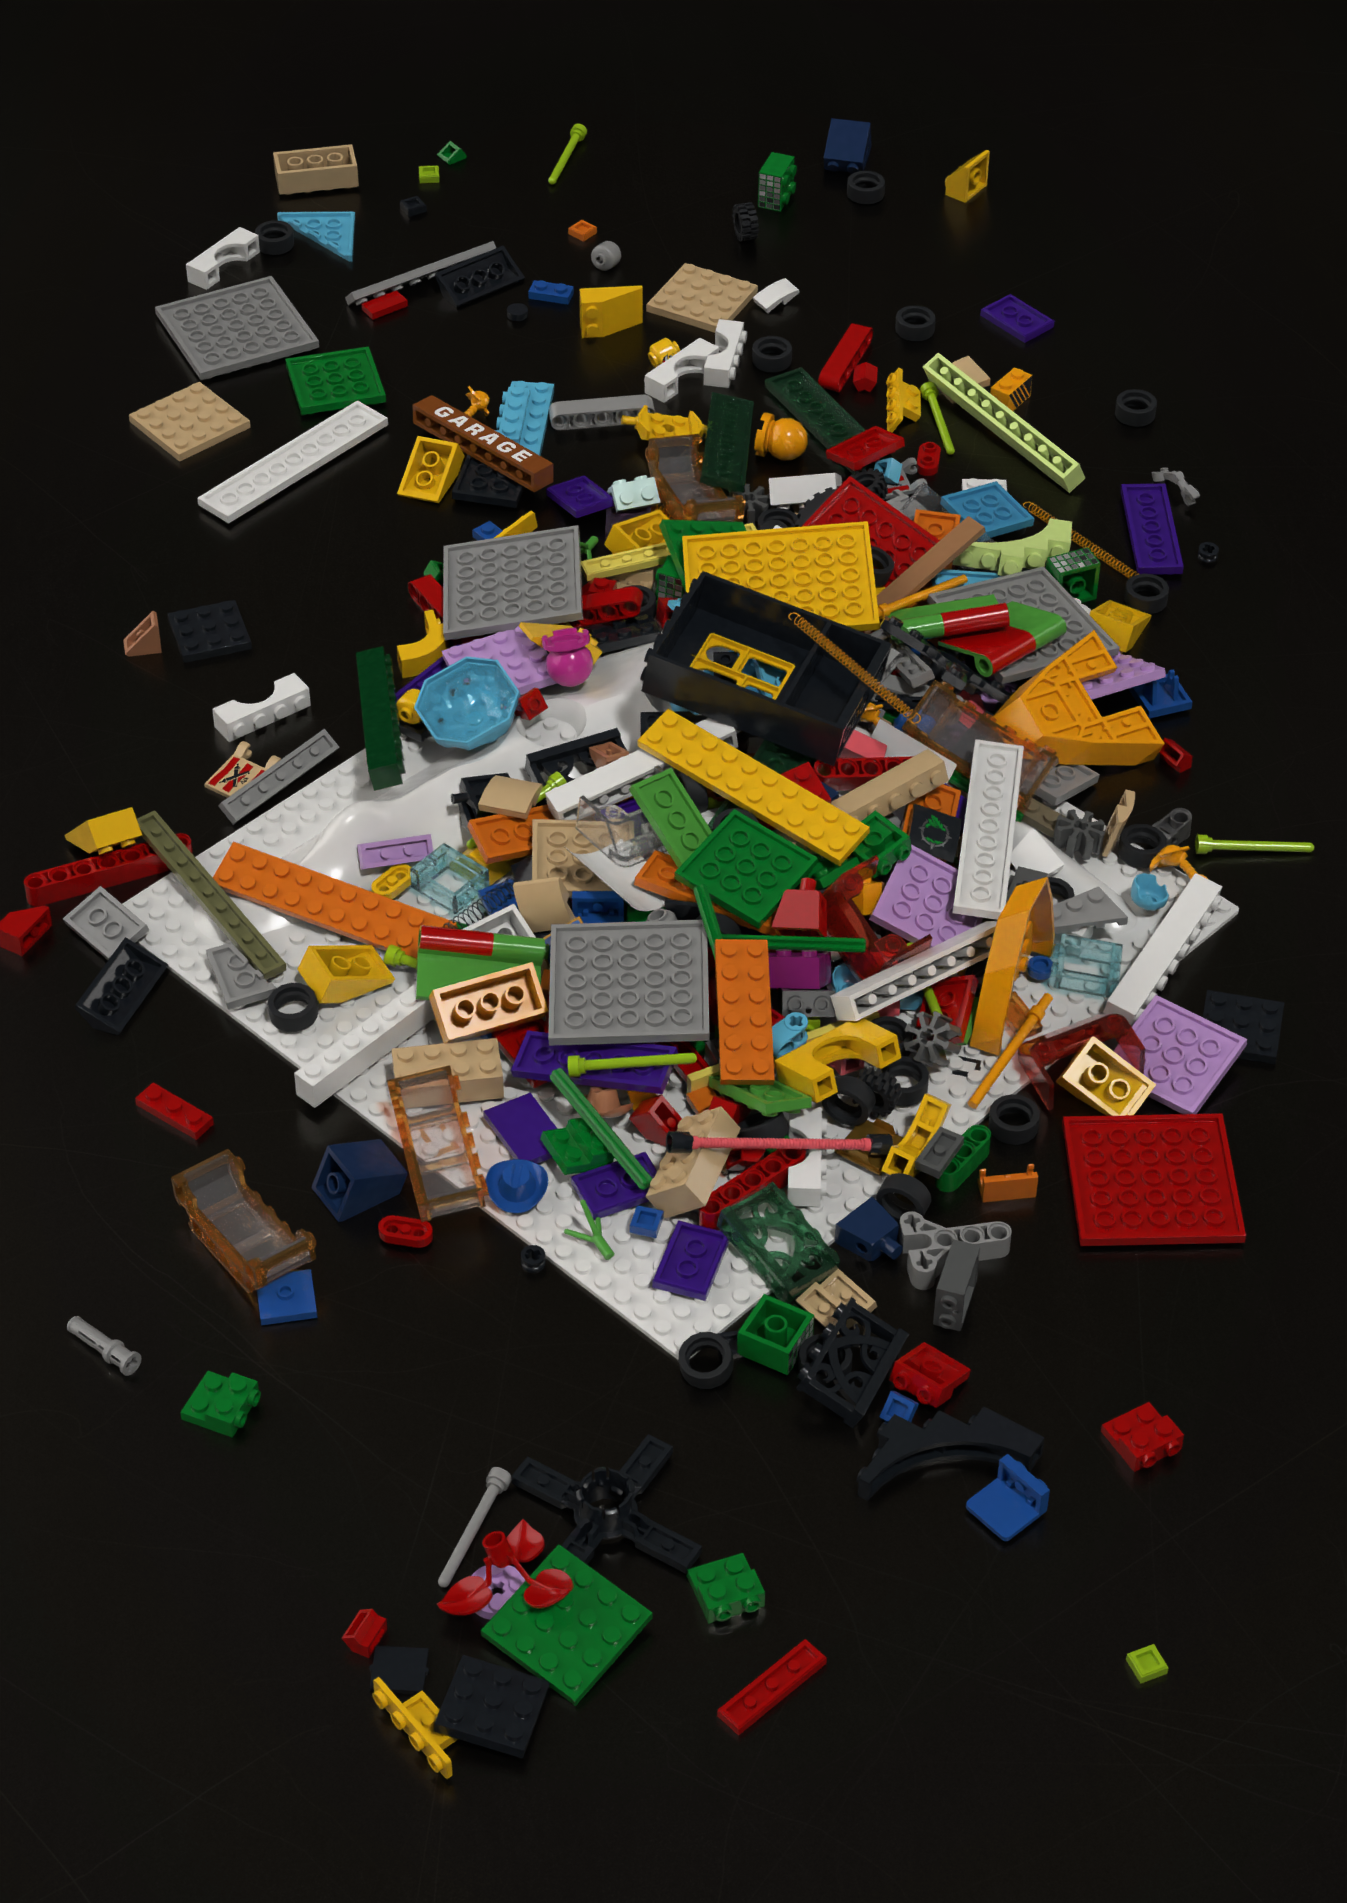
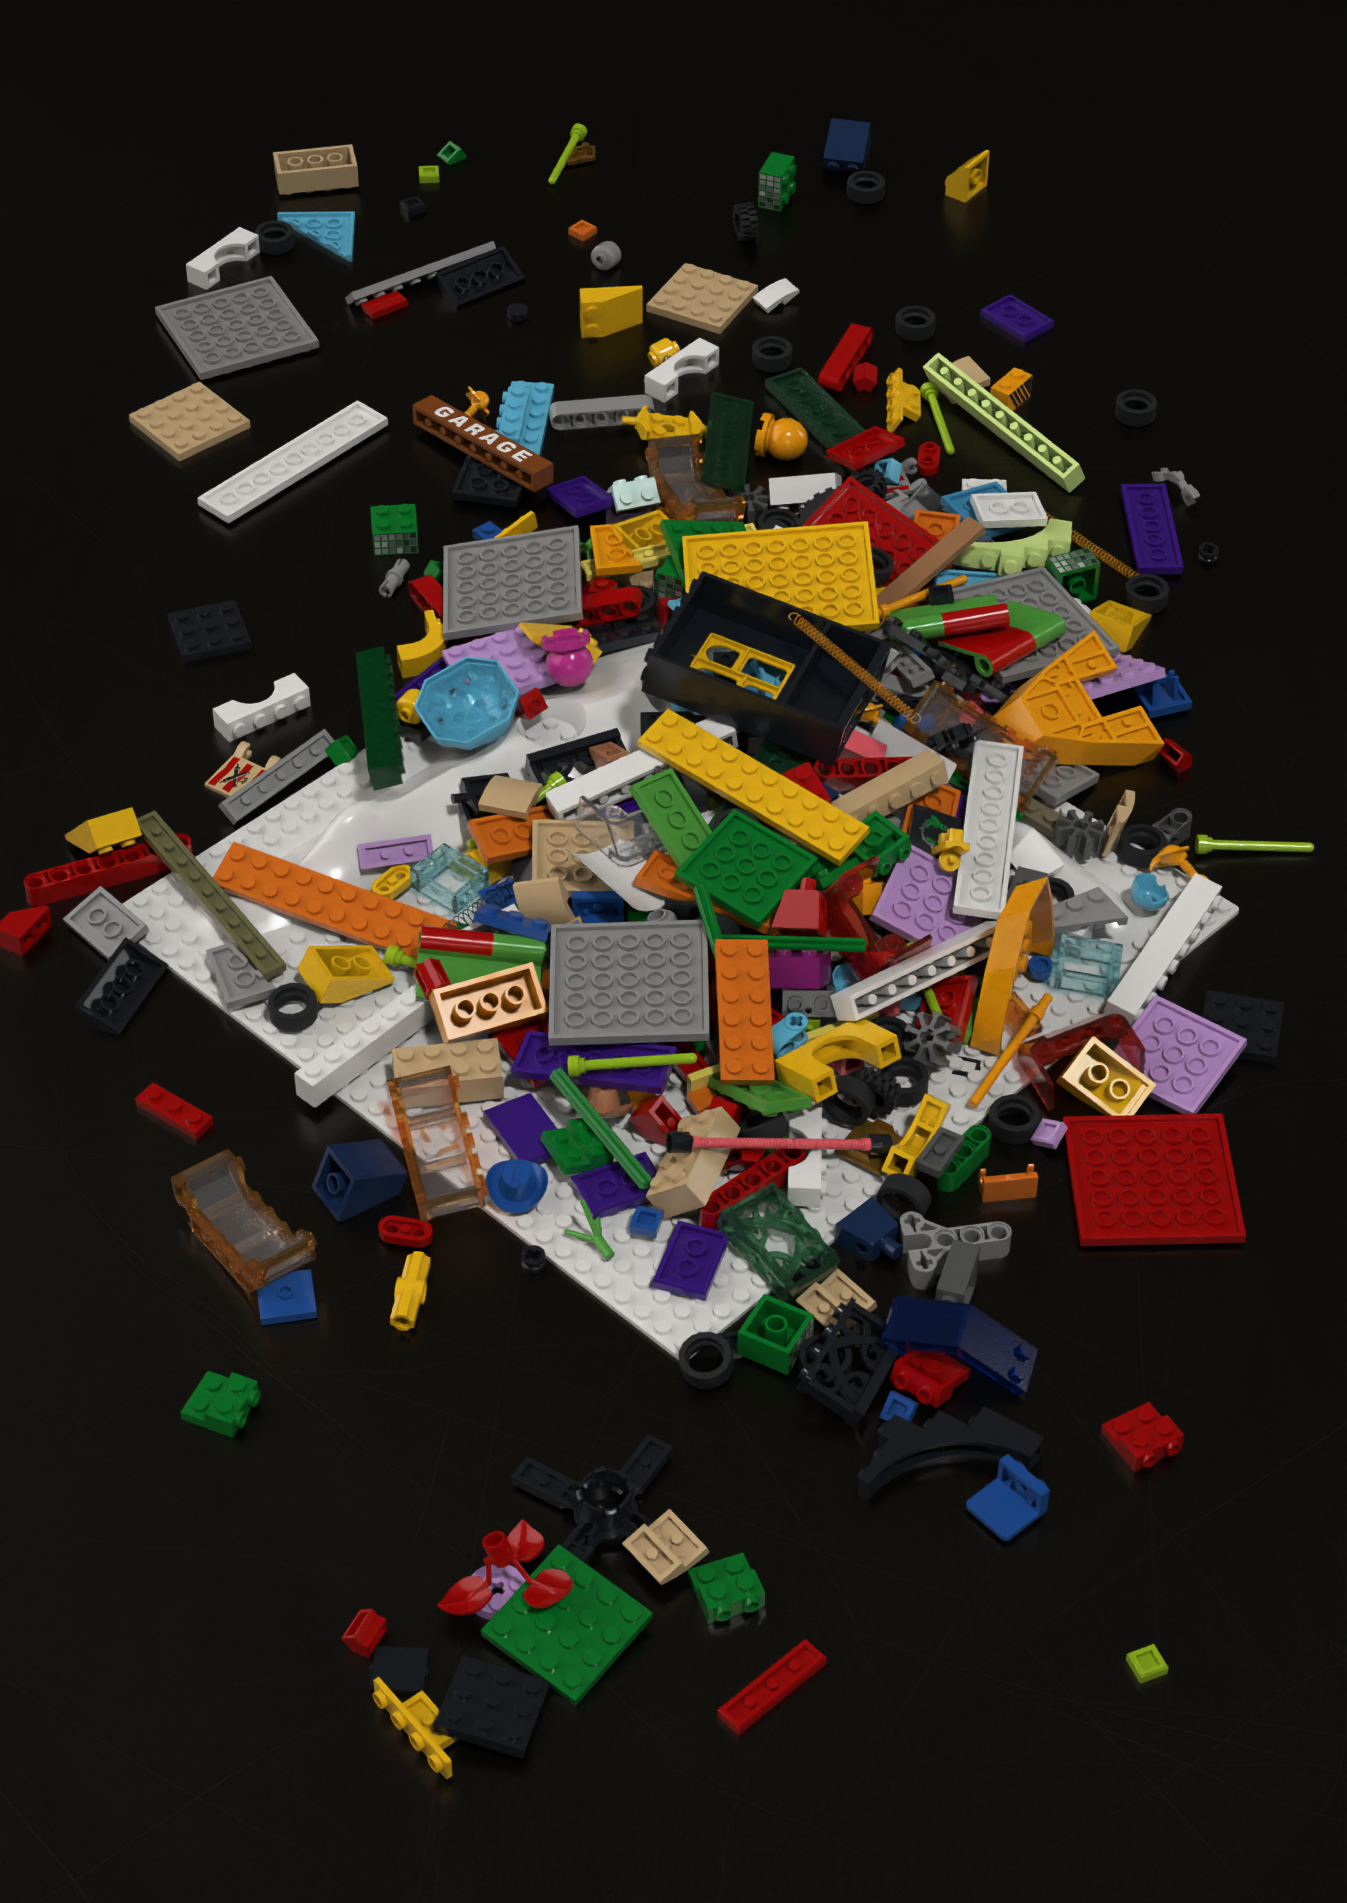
(112, 1350): light grey pin -> none
(144, 638): nougat slope -> none
(335, 380): green plate -> none
(342, 750): none -> green slope
(394, 529): none -> green brick
(394, 577): none -> light grey pin
(410, 1291): none -> yellow piece
(430, 976): none -> red piece
(431, 469): yellow slope -> none
(497, 1481): light grey piece -> none
(513, 922): none -> blue plate
(551, 292): blue plate -> none
(582, 154): none -> pearl gold piece
(611, 553): none -> light orange wing
(666, 1547): none -> tan slope
(721, 367): white arch -> none
(941, 594): none -> black tile
(950, 848): none -> yellow hips
(954, 738): none -> black hinge
(962, 1332): none -> clear blue windscreen
(1009, 510): none -> white plate
(1049, 1133): none -> lavender tile

